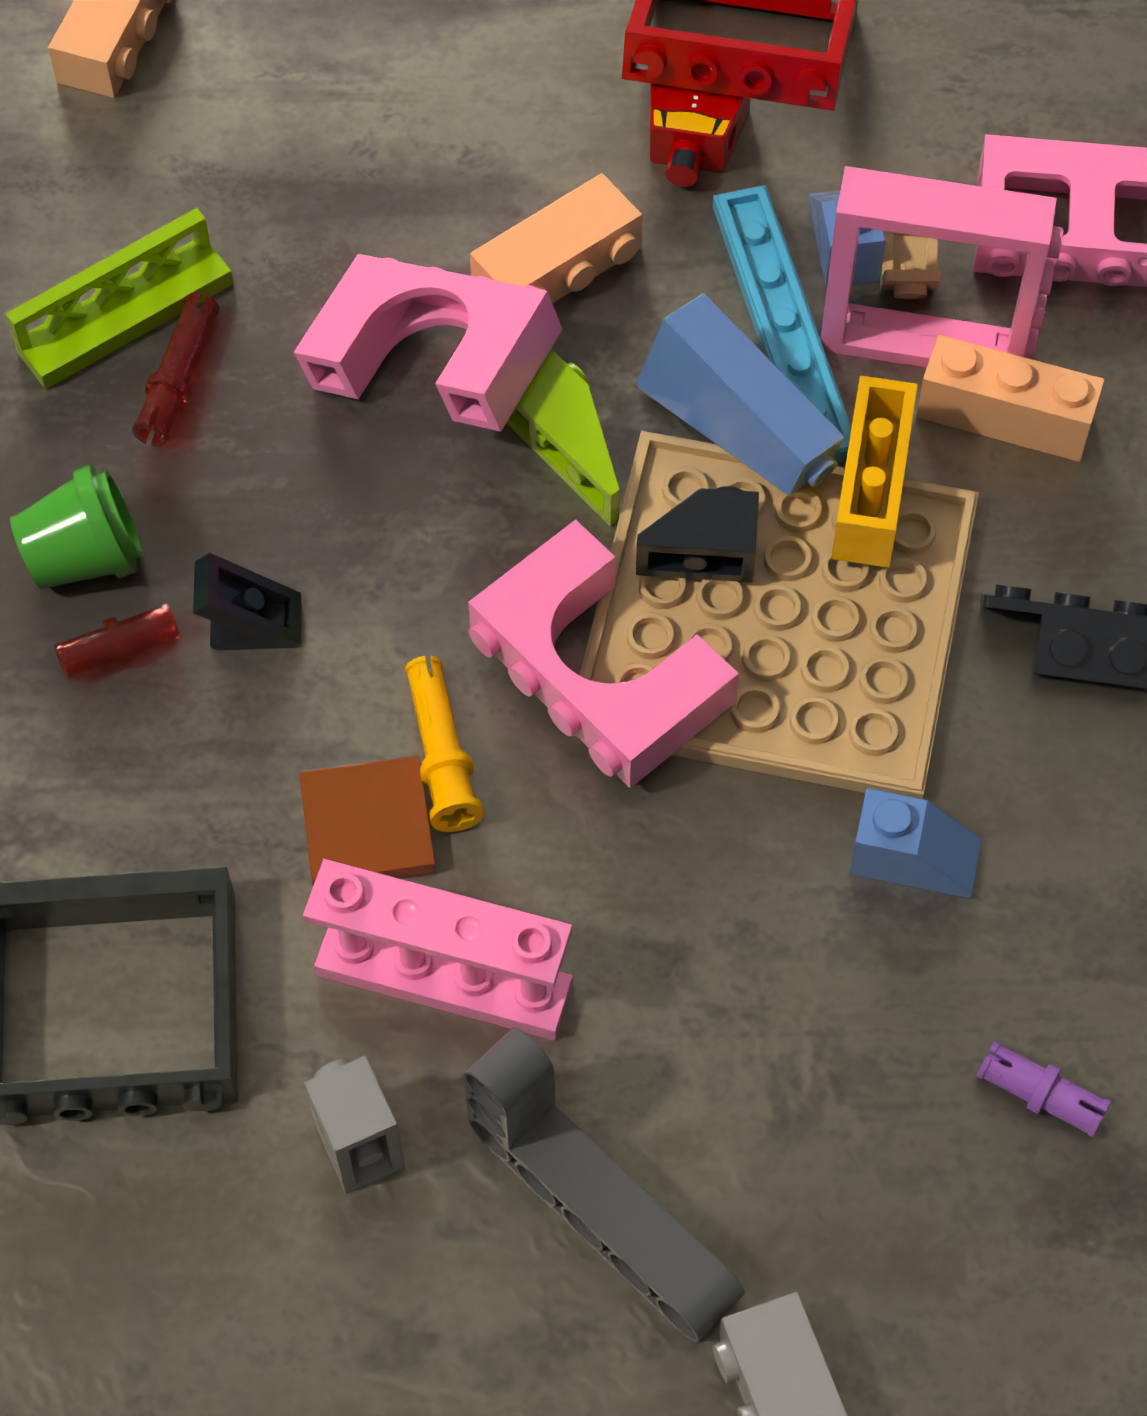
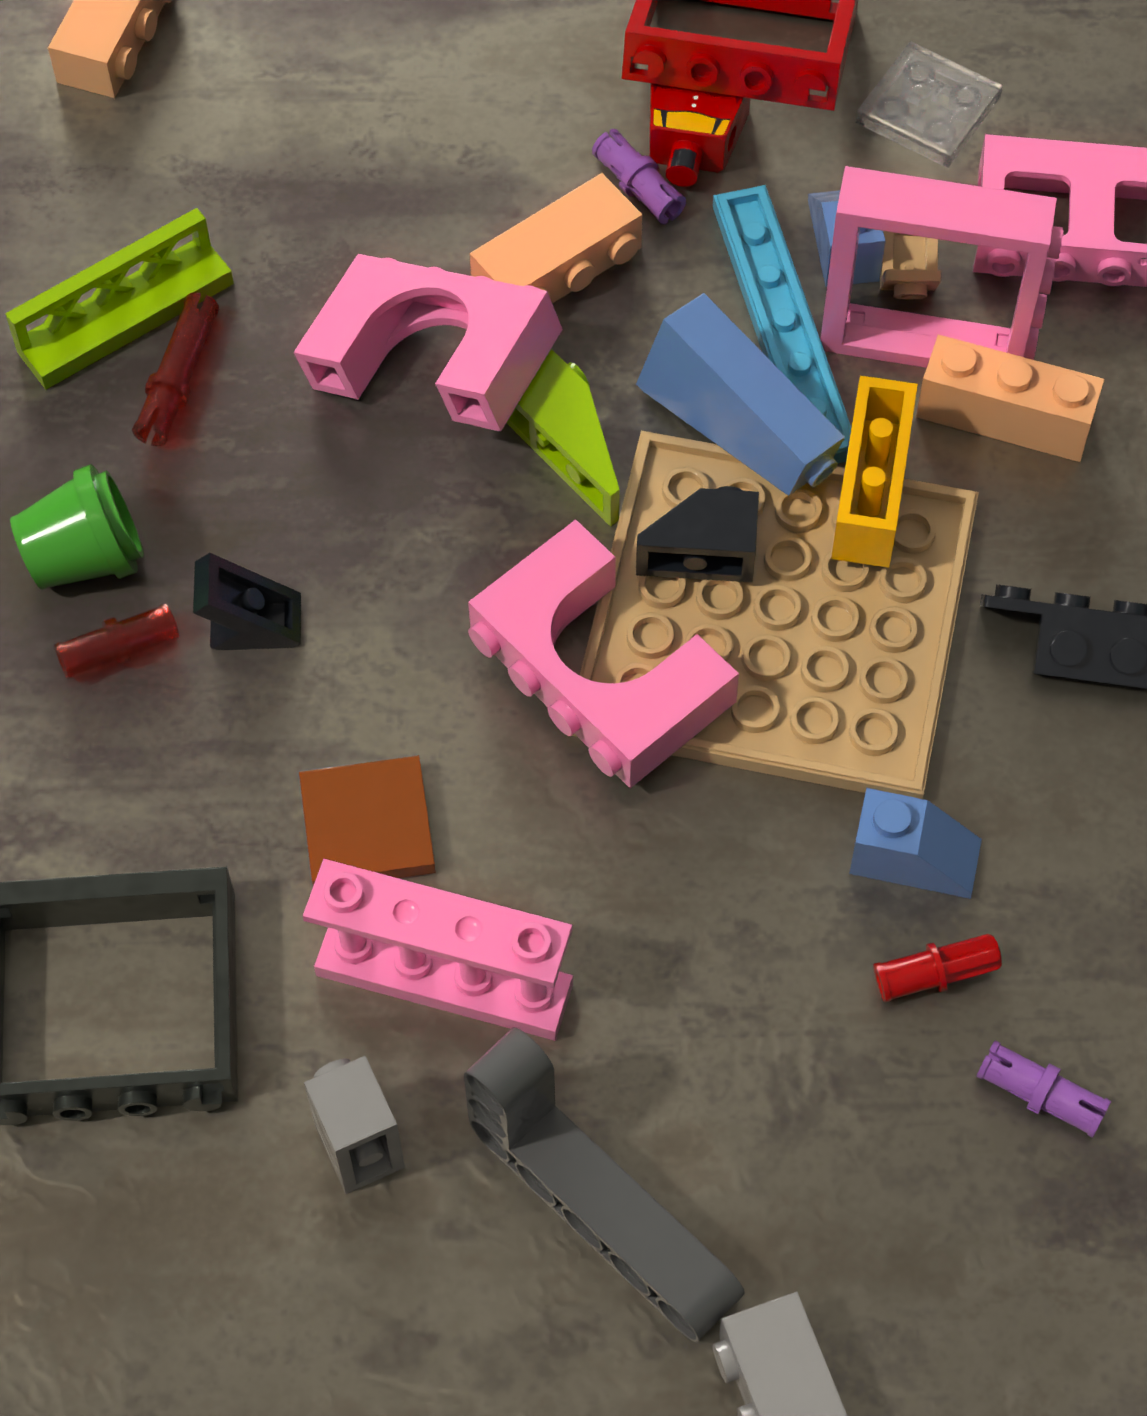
(445, 765): yellow pin -> none
(639, 176): none -> medium lavender pin
(929, 104): none -> clear tile
(937, 967): none -> red axle

